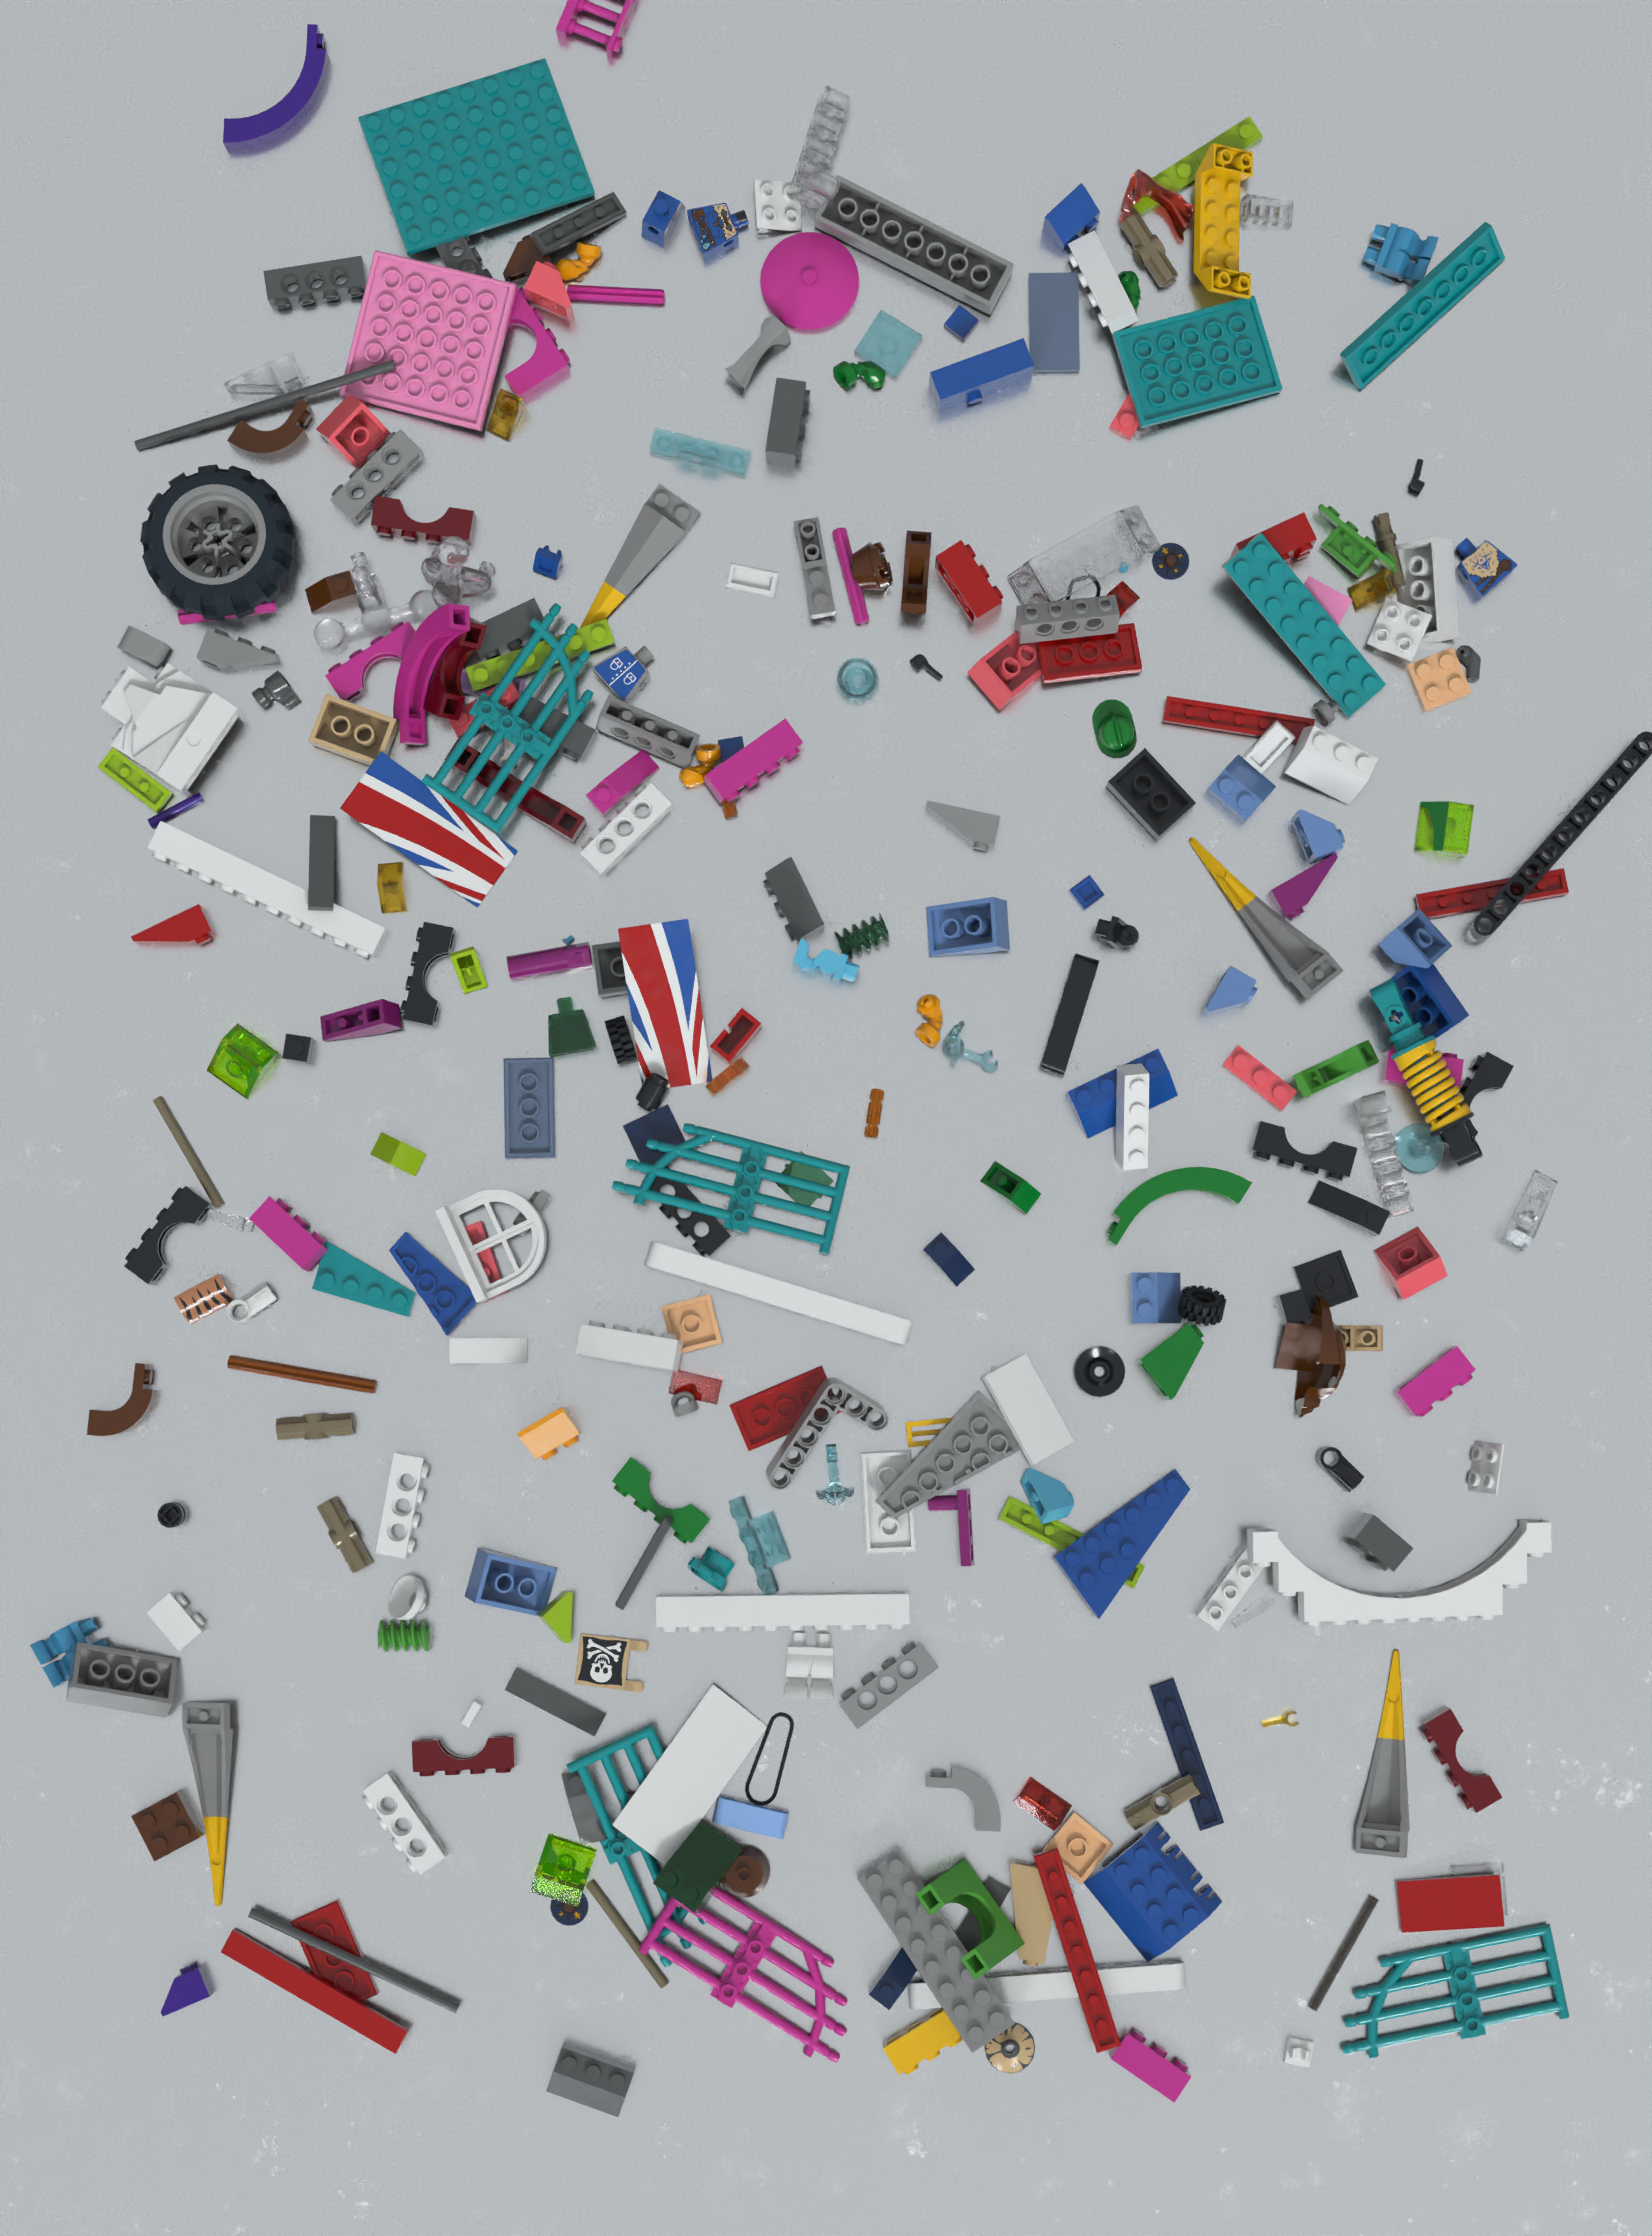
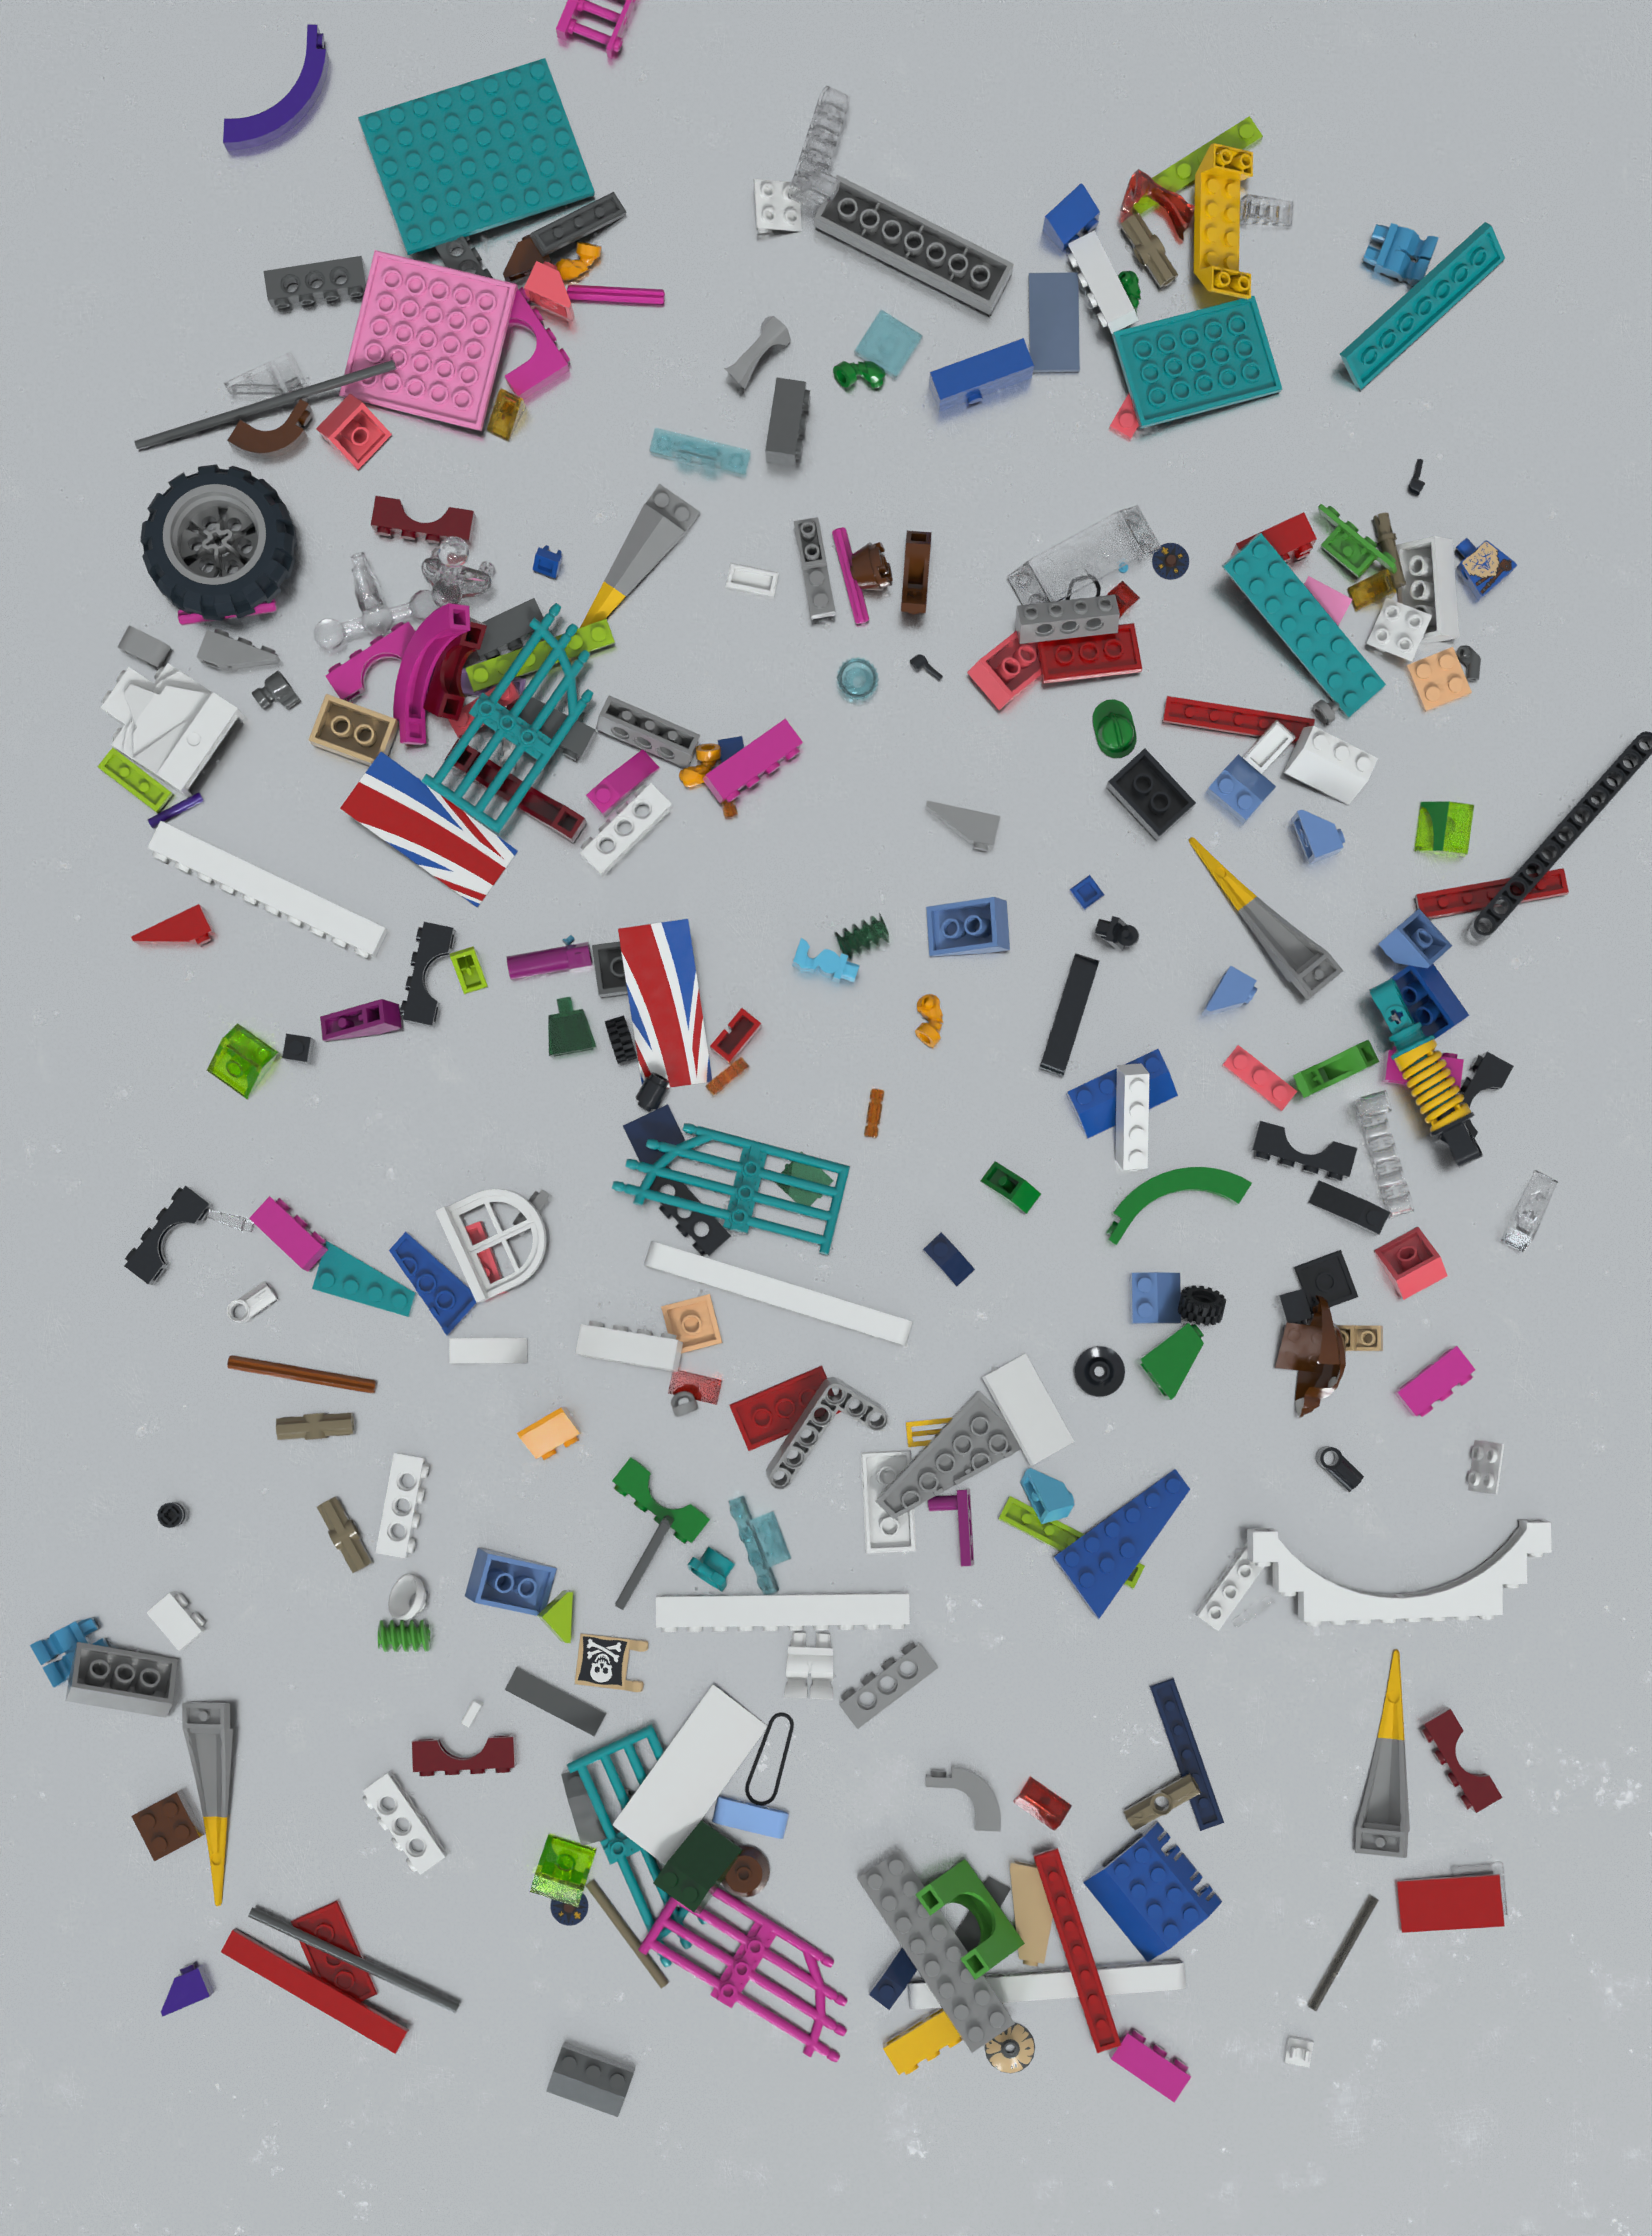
(131, 1413): reddish brown arch -> none
(188, 1152): dark tan piece -> none
(204, 1299): nougat brick -> none
(321, 863): dark grey tile -> none
(331, 592): reddish brown slope -> none
(356, 508): light grey brick -> none
(391, 887): clear yellow slope -> none
(398, 1154): lime slope -> none
(529, 1108): sand blue tile -> none
(624, 672): torso -> none
(663, 217): blue torso -> none
(715, 227): torso -> none
(793, 900): dark grey slope -> none
(809, 281): dark pink dish -> none
(835, 1492): clear light blue piece -> none
(955, 1047): clear light blue piece -> none
(961, 322): blue tile -> none
(969, 583): red brick -> none
(1079, 1847): light nougat plate -> none
(1280, 1720): clear yellow hand -> none
(1296, 892): magenta slope -> none
(1379, 1542): dark grey brick -> none
(1409, 1153): clear light blue dish -> none
(1463, 1990): teal piece -> none

